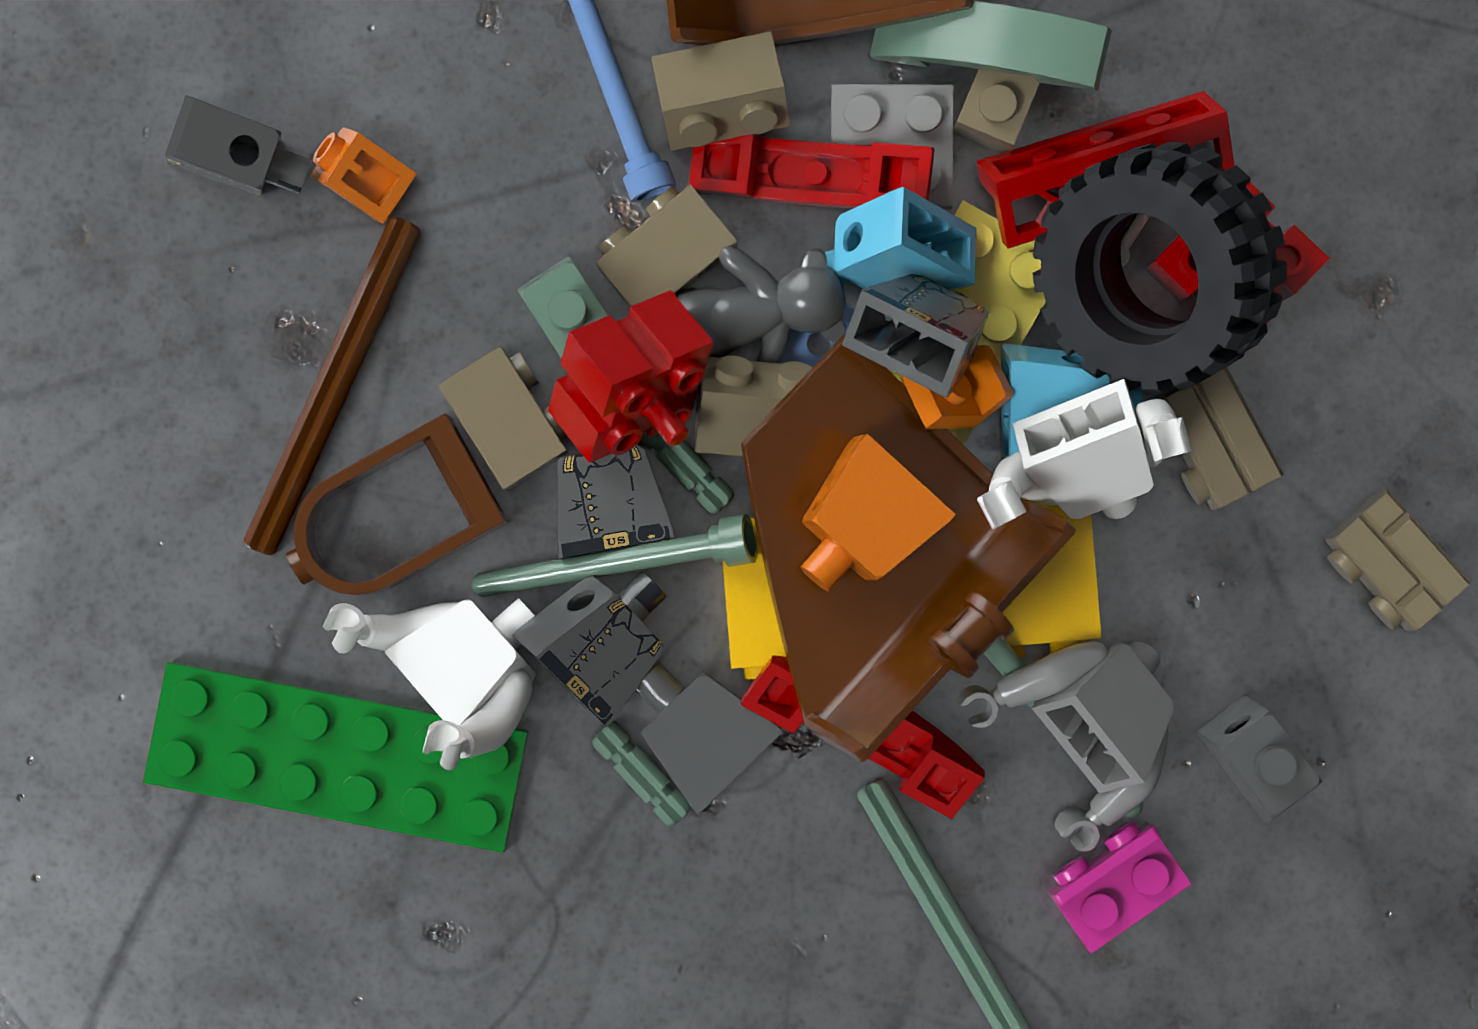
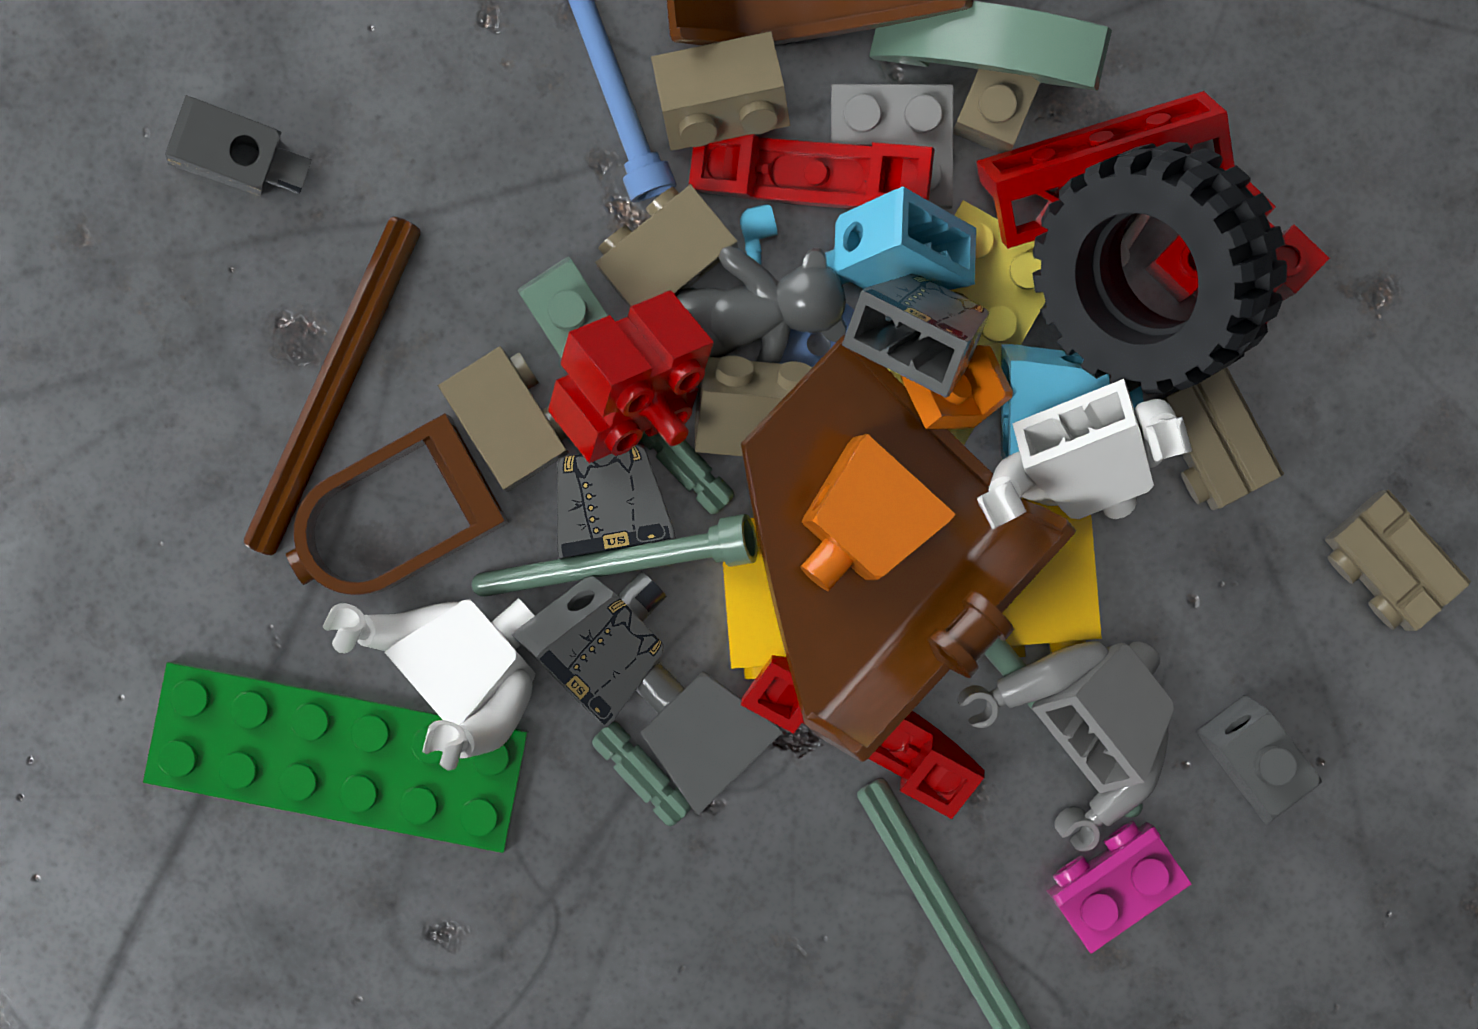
(361, 173): orange bracket -> none
(757, 224): none -> medium azure hand

